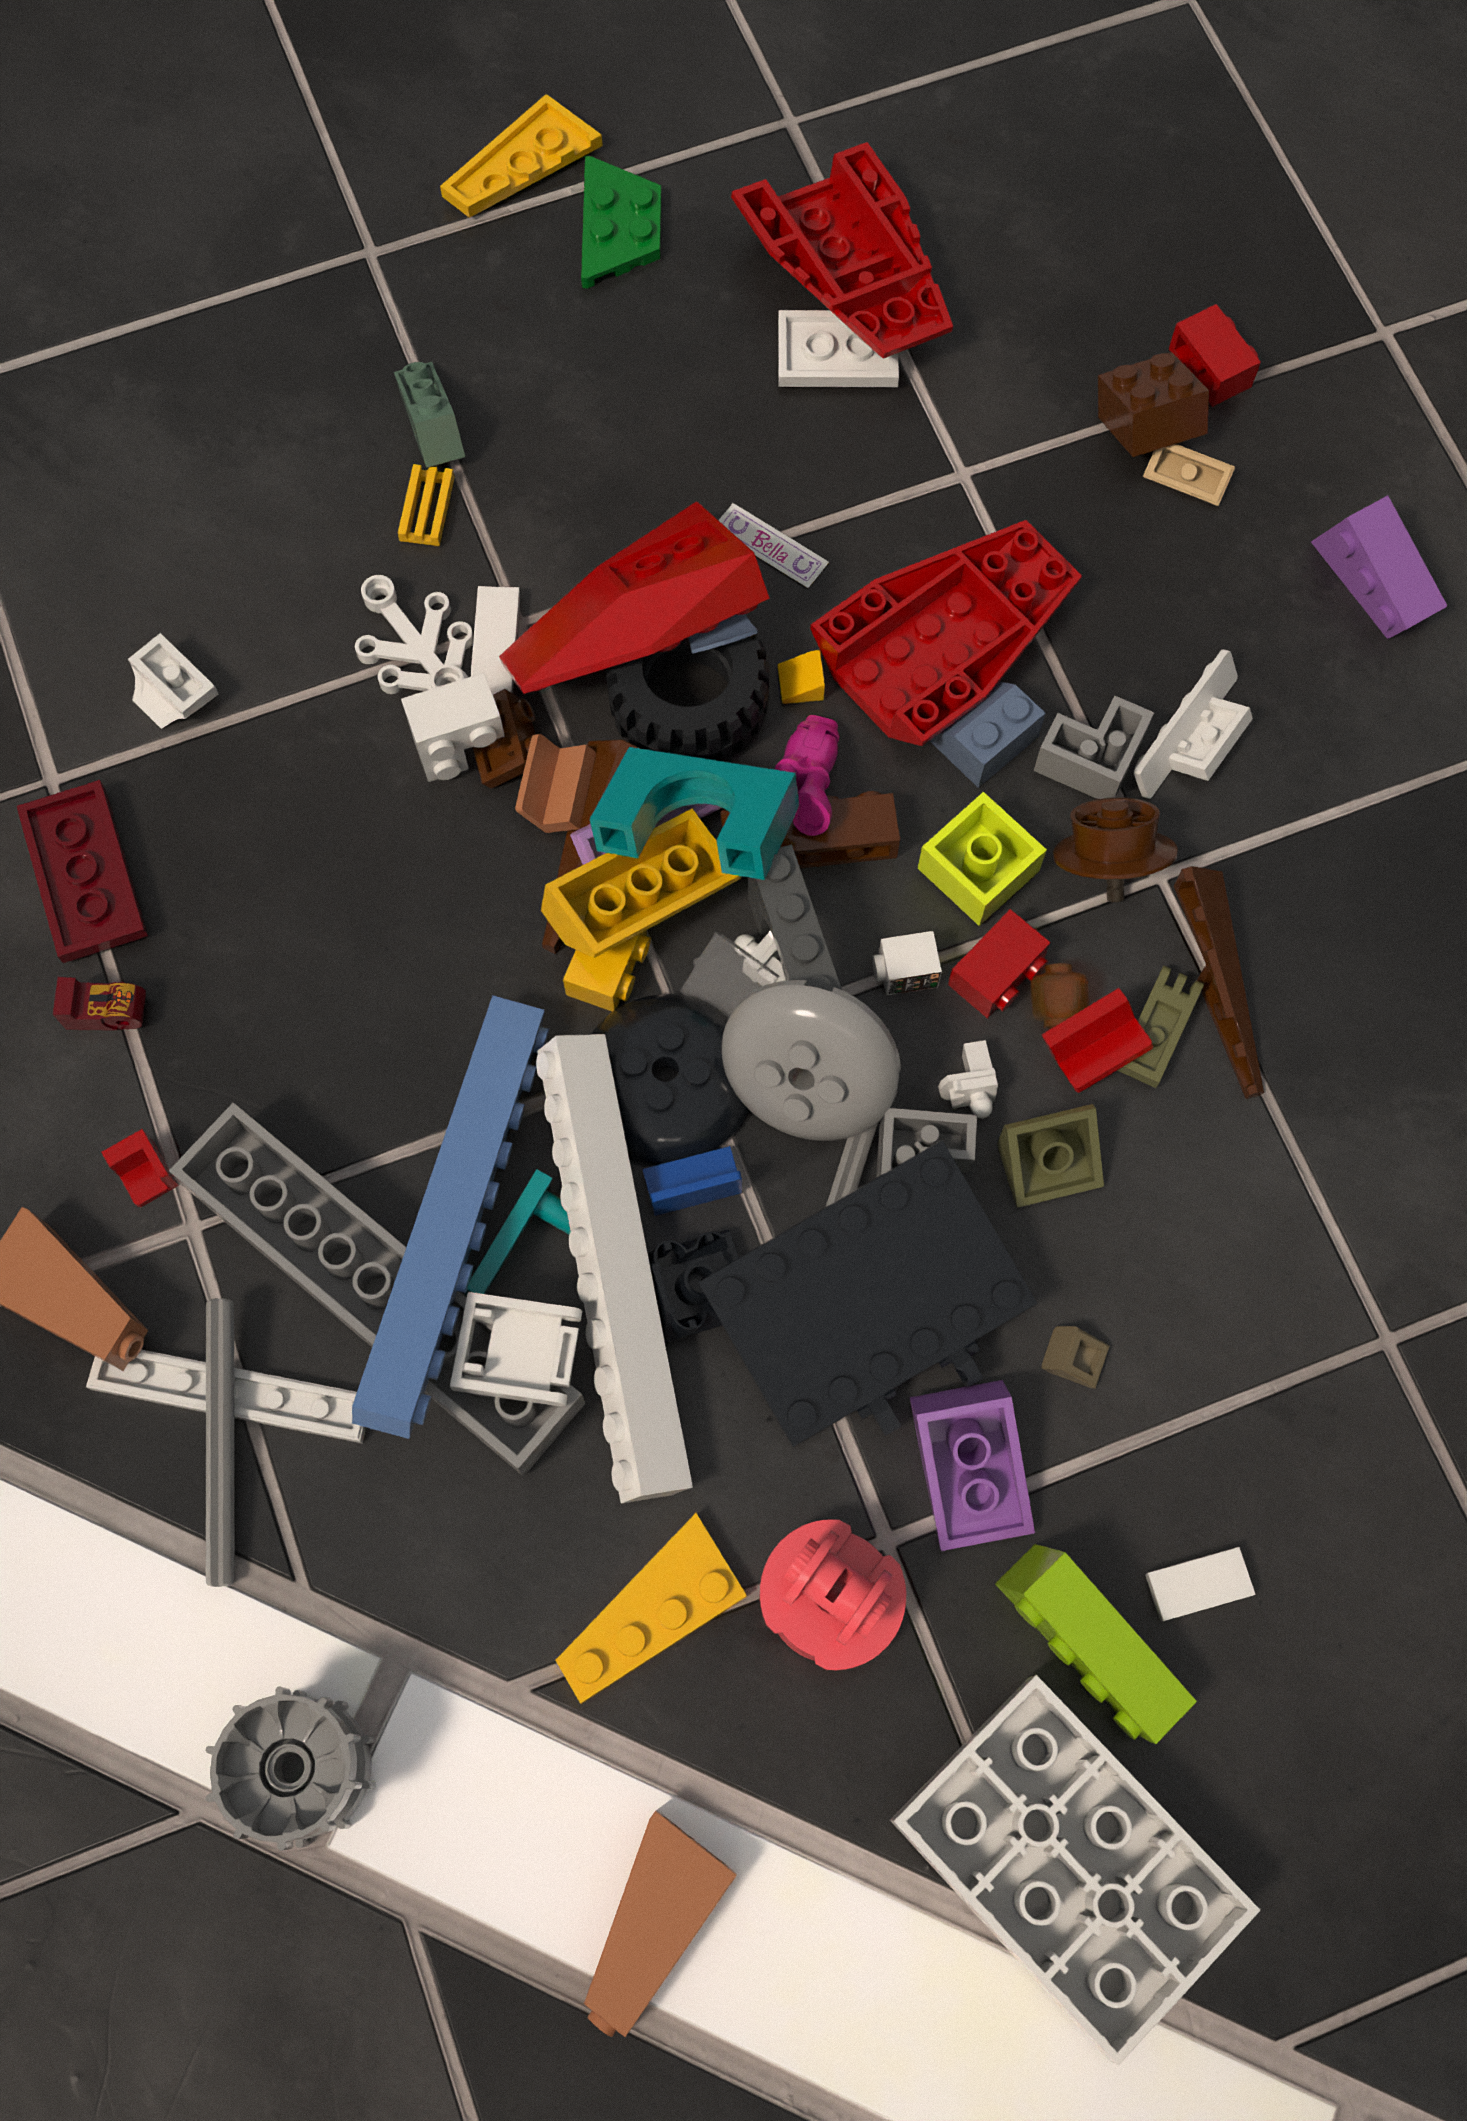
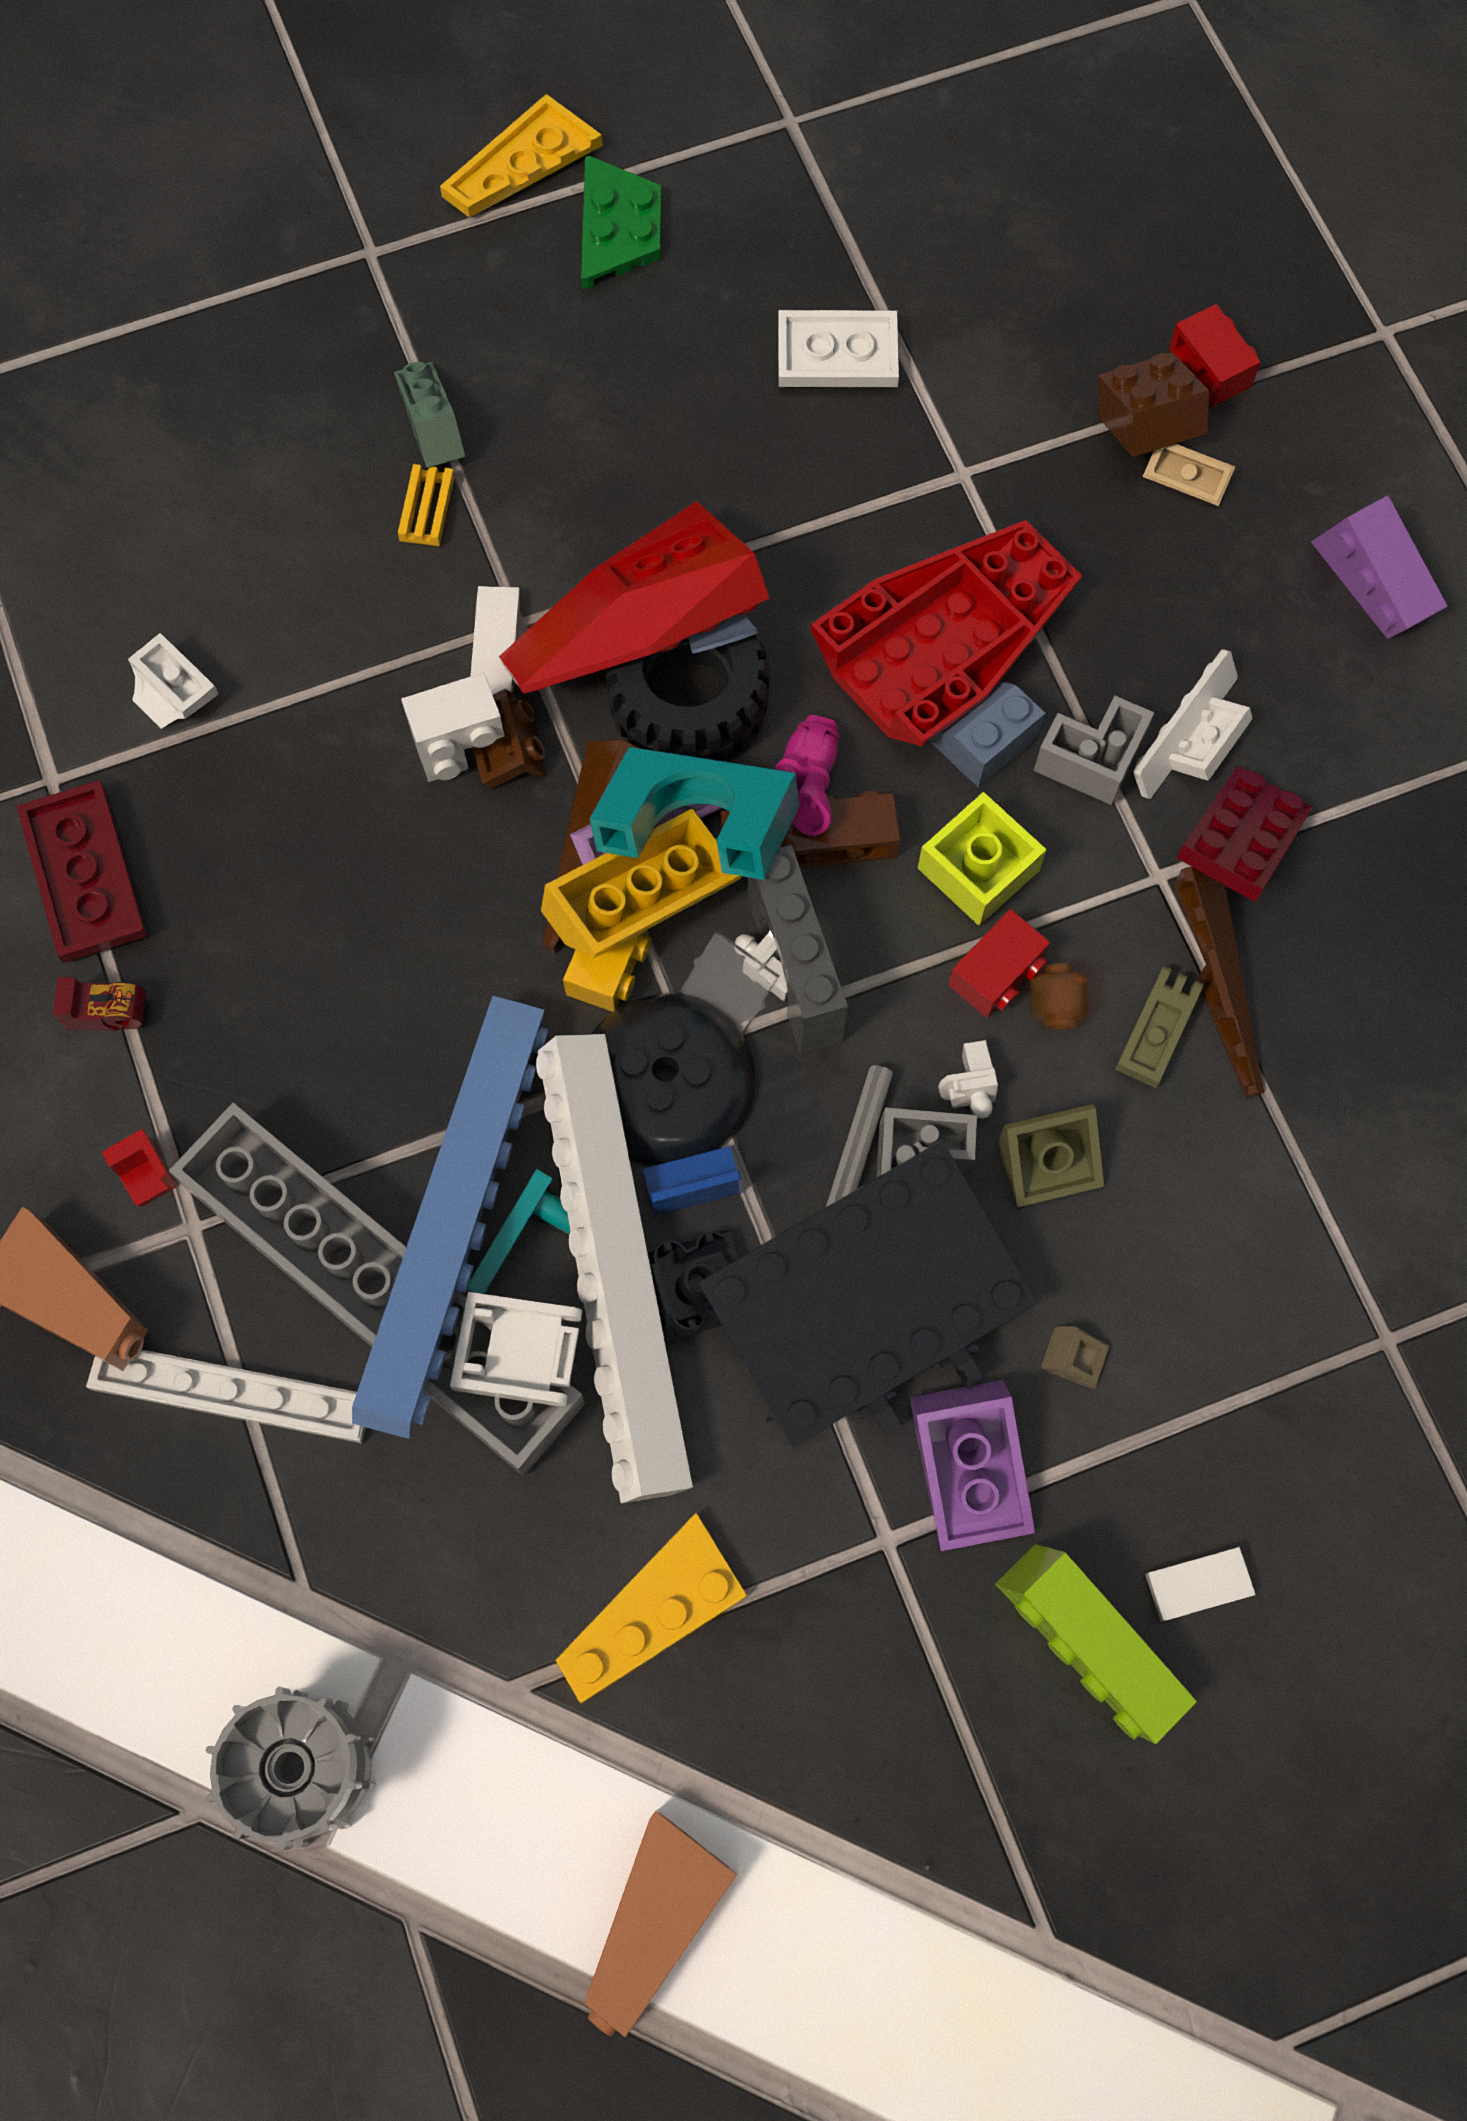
(220, 1443): light grey axle -> none
(417, 647): white plant -> none
(555, 785): nougat panel -> none
(774, 546): white sticker -> none
(802, 678): yellow slope -> none
(810, 1060): light grey brick -> none
(832, 1595): coral piece -> none
(853, 250): red wedge -> none
(907, 963): white brick -> none
(1075, 1868): white brick -> none
(1097, 1041): red panel -> none
(1115, 842): reddish brown piece -> none
(1245, 833): none -> dark red plate

